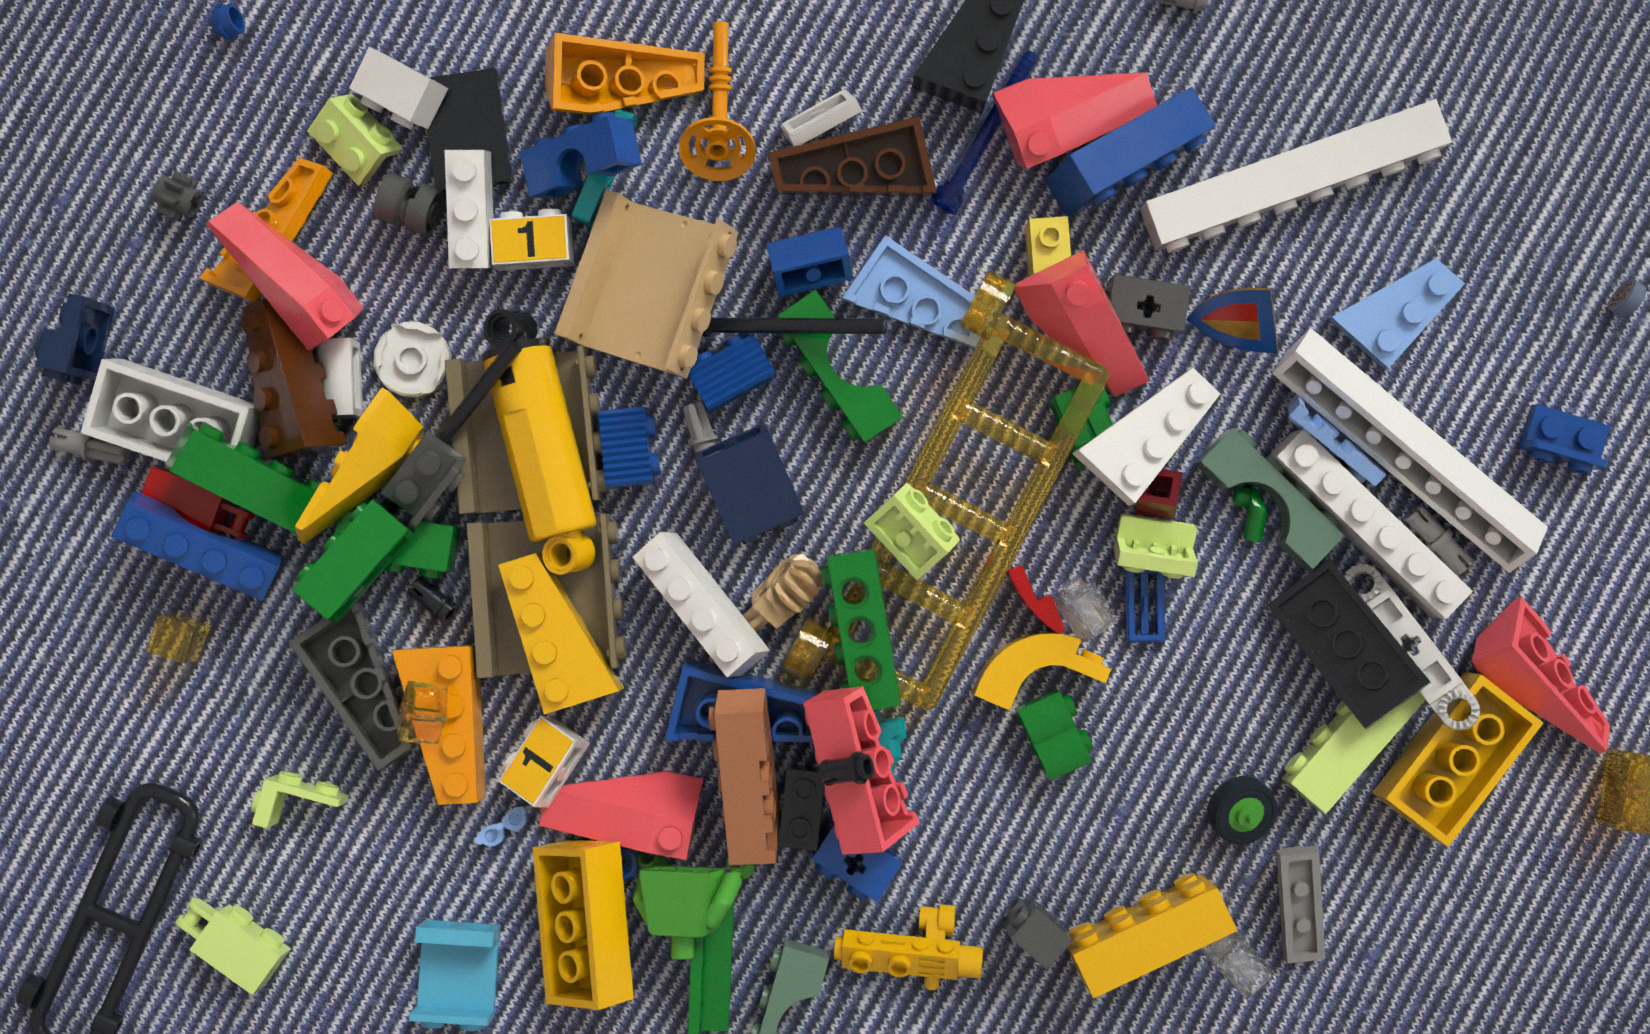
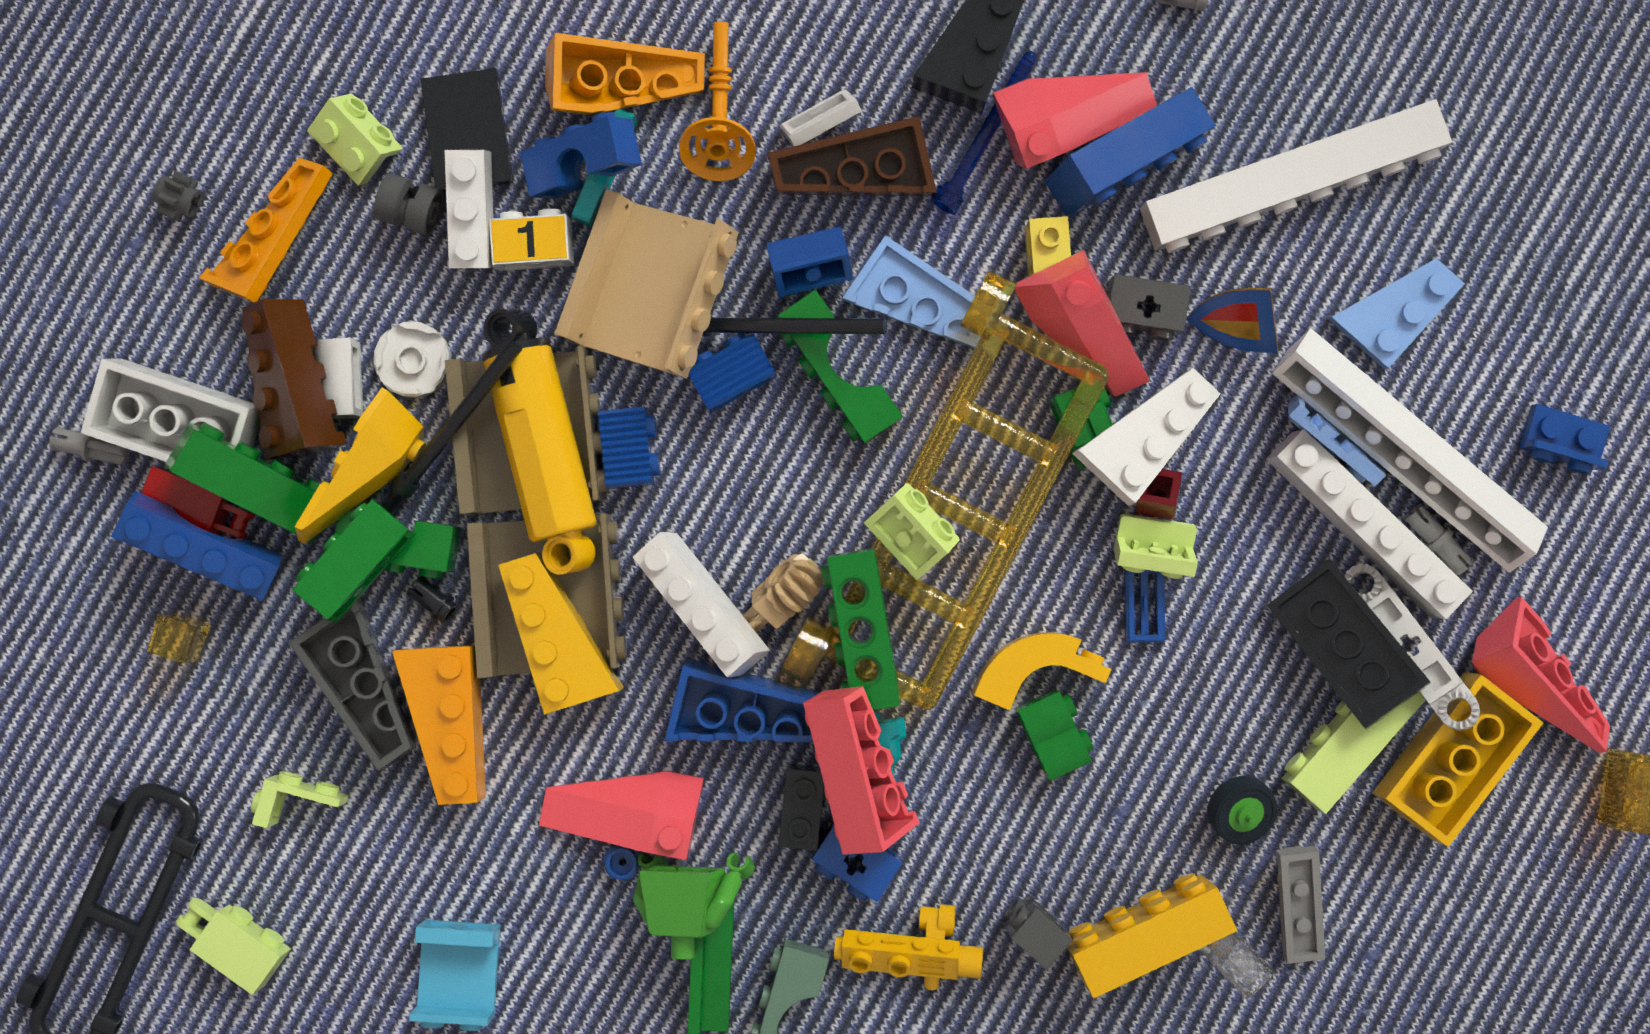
(80, 343): dark blue plate -> none
(227, 21): blue plate -> none
(296, 285): coral wedge -> none
(397, 88): white brick -> none
(423, 712): clear yellow panel -> none
(424, 477): dark grey bracket -> none
(495, 833): light blue piece -> none
(543, 761): brick -> none
(583, 923): yellow brick -> none
(699, 427): light grey axle -> none
(746, 775): nougat wedge -> none
(749, 484): dark blue panel -> none
(853, 768): black pin -> none
(1041, 608): red slope -> none
(1084, 608): clear brick -> none
(1255, 509): green arm -> none
(1304, 530): sand green arch -> none
(1627, 298): sand blue tile -> none

